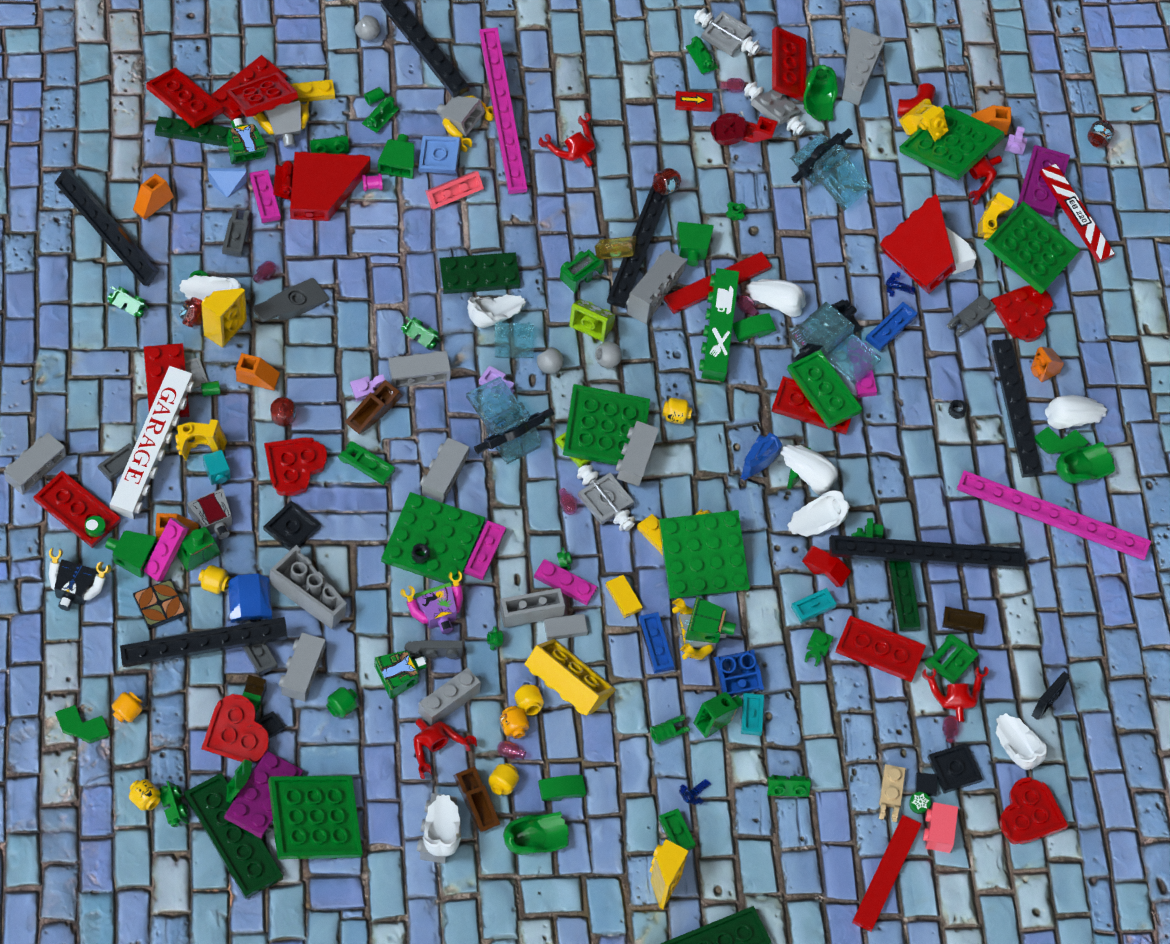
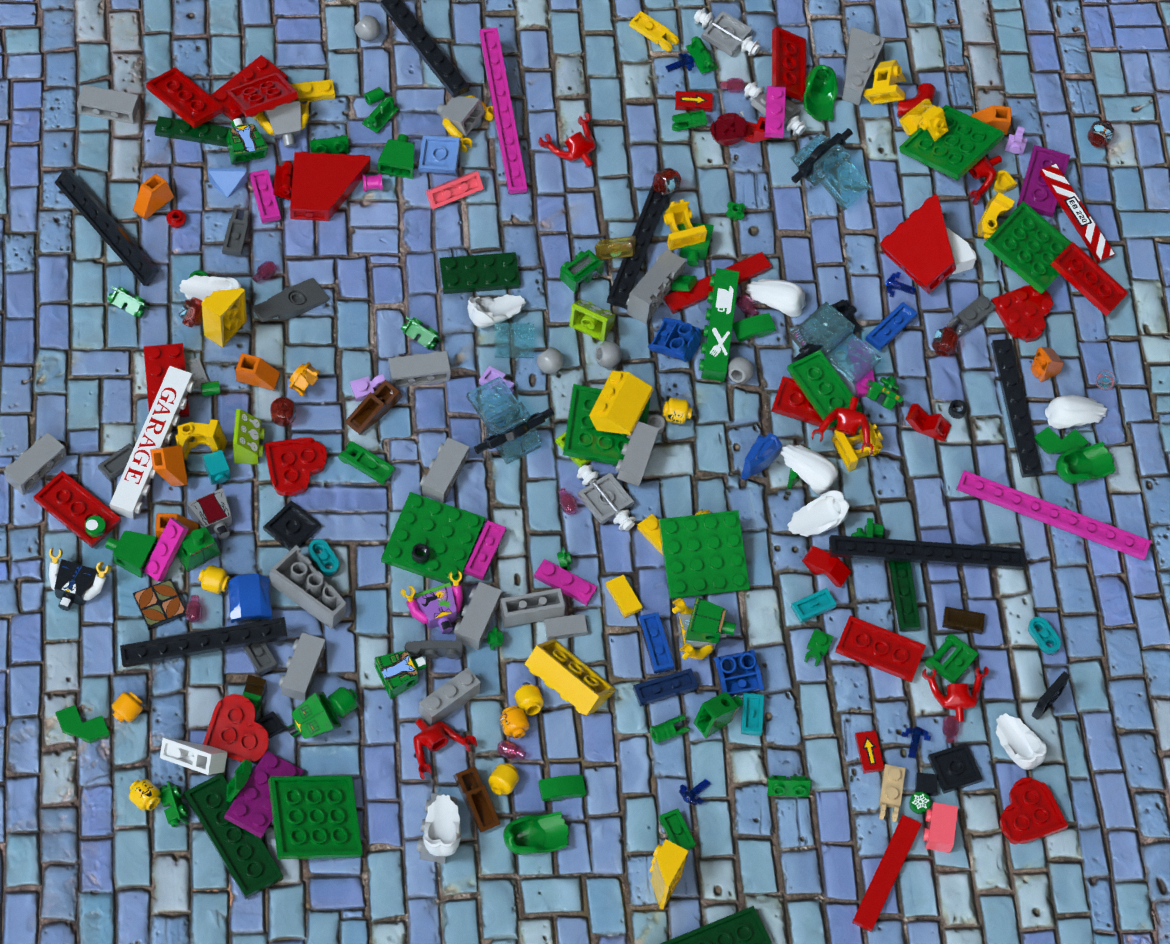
(108, 104): none -> light grey brick
(170, 464): none -> orange slope
(176, 223): none -> red plate
(193, 609): none -> clear pink cylinder
(194, 756): none -> white slope
(247, 438): none -> lime slope
(302, 377): none -> light orange piece
(313, 717): none -> green torso
(323, 559): none -> teal plate
(478, 615): none -> light grey brick
(620, 403): none -> yellow slope
(654, 31): none -> yellow hinge
(657, 421): none -> light grey tile
(665, 687): none -> dark blue plate
(676, 339): none -> blue slope
(678, 214): none -> yellow tile
(684, 283): none -> green tile
(688, 60): none -> clear blue piece
(689, 120): none -> green hinge
(740, 368): none -> light grey piece
(775, 112): none -> dark pink plate
(845, 447): none -> yellow tile
(847, 422): none -> red piece
(869, 751): none -> red tile
(876, 389): none -> green hips
(886, 90): none -> yellow tile
(916, 733): none -> clear blue piece
(930, 425): none -> red slope
(945, 341): none -> clear red head
(1004, 182): none -> yellow tile
(1045, 636): none -> teal plate
(1089, 278): none -> red plate
(1105, 380): none -> clear light blue tile

